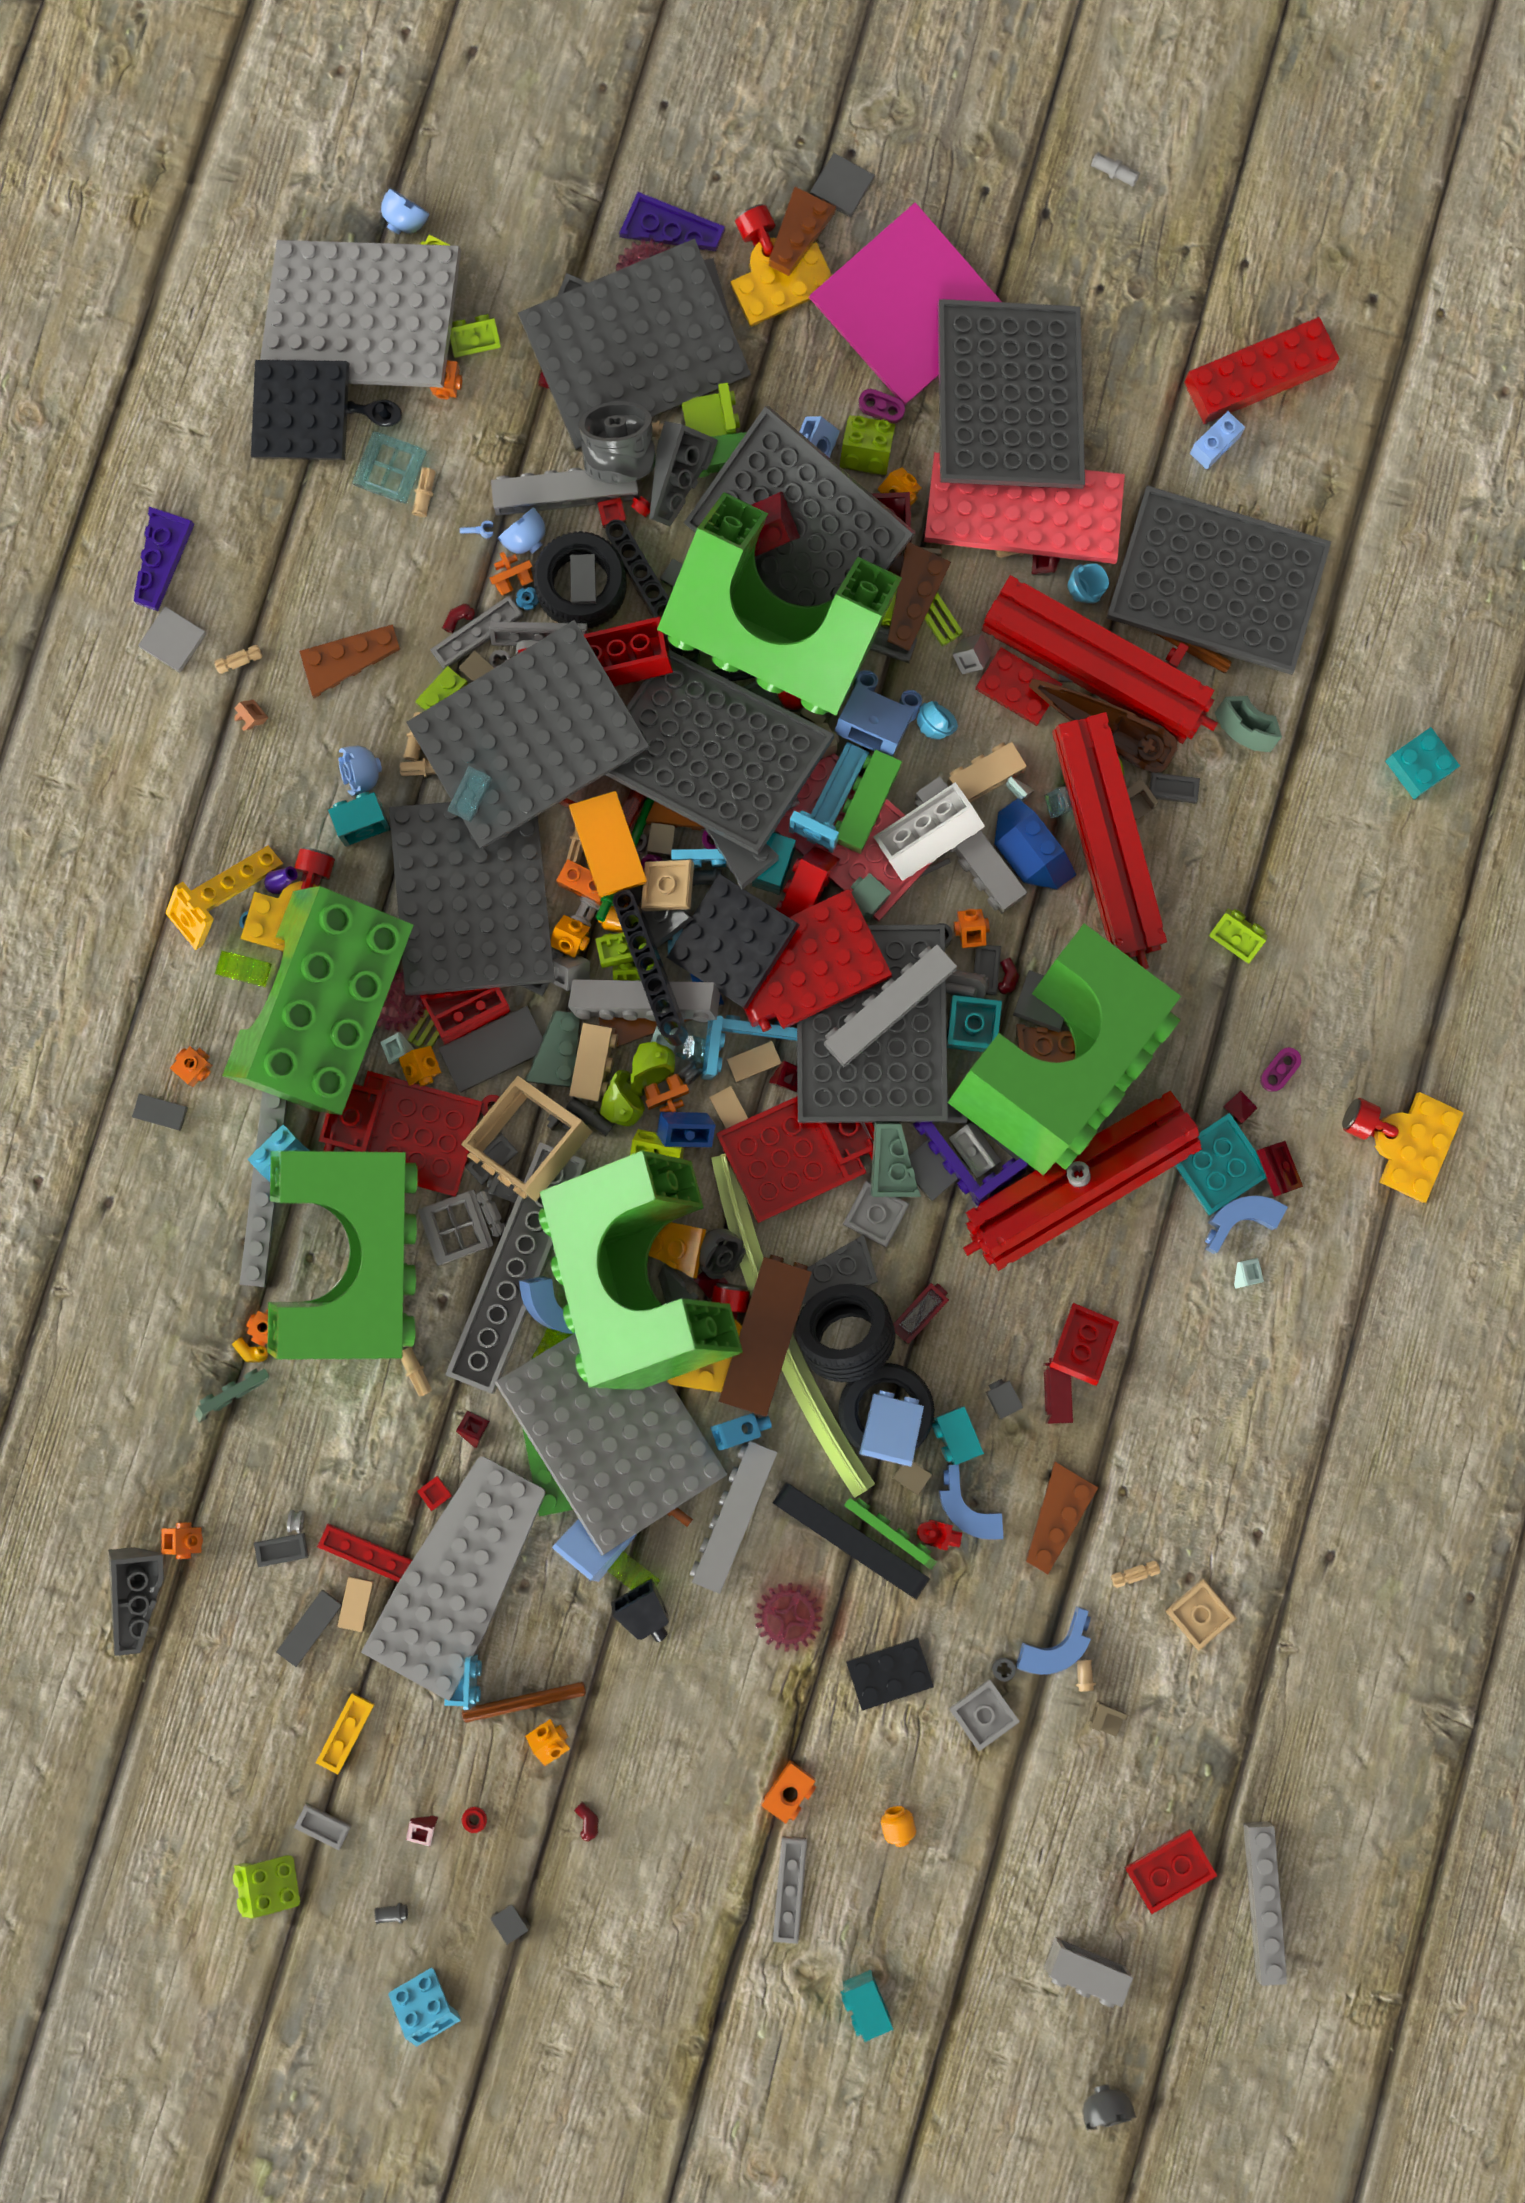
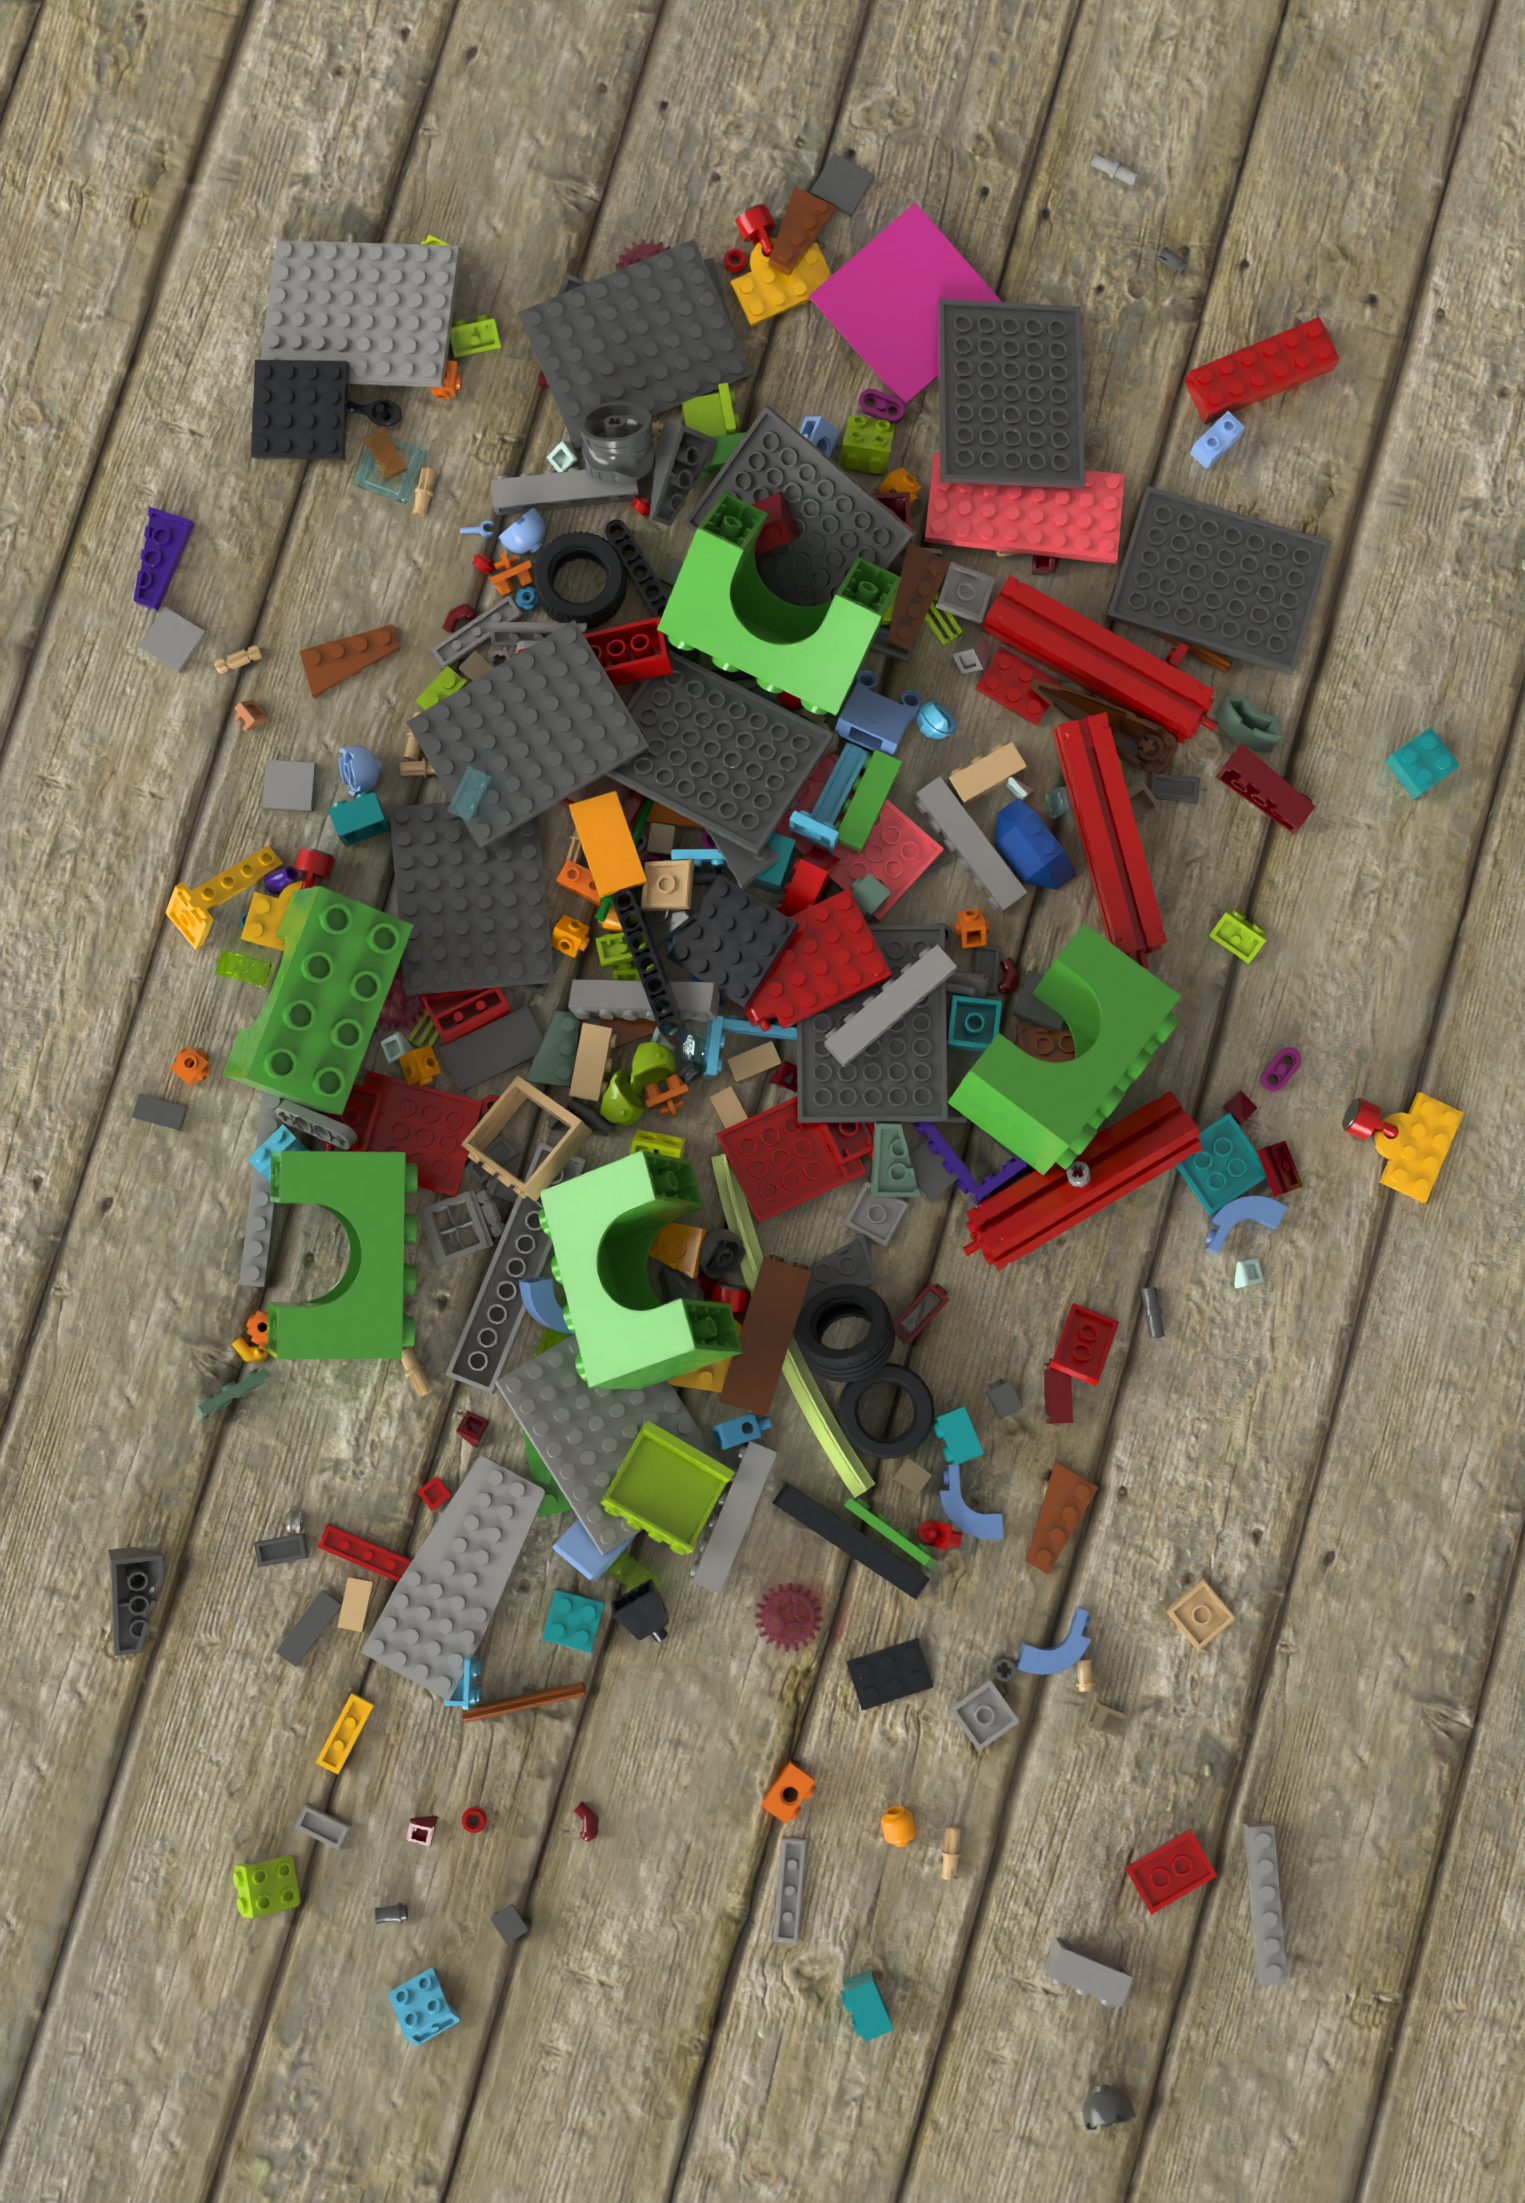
(181, 1540): orange brick -> none
(289, 785): none -> light grey tile
(316, 1124): none -> light grey beam
(384, 454): none -> clear orange tile
(402, 213): light blue cylinder -> none
(483, 563): none -> red plate
(548, 1742): light orange brick -> none
(563, 456): none -> light aqua slope
(570, 968): light grey panel -> none
(573, 1620): none -> teal brick
(583, 579): dark grey tile -> none
(592, 907): light grey bush -> none
(611, 510): red plate -> none
(666, 1488): none -> lime panel
(671, 225): dark purple wing -> none
(686, 1129): blue brick -> none
(735, 254): none -> red plate
(892, 1428): light blue slope -> none
(929, 831): white slope -> none
(951, 1853): none -> tan axle
(965, 593): none -> light grey plate
(974, 1149): white slope -> none
(1088, 583): medium azure piece -> none
(1135, 1574): tan axle -> none
(1152, 1312): none -> dark grey pin
(1173, 261): none -> dark grey pin
(1265, 789): none -> dark red wedge

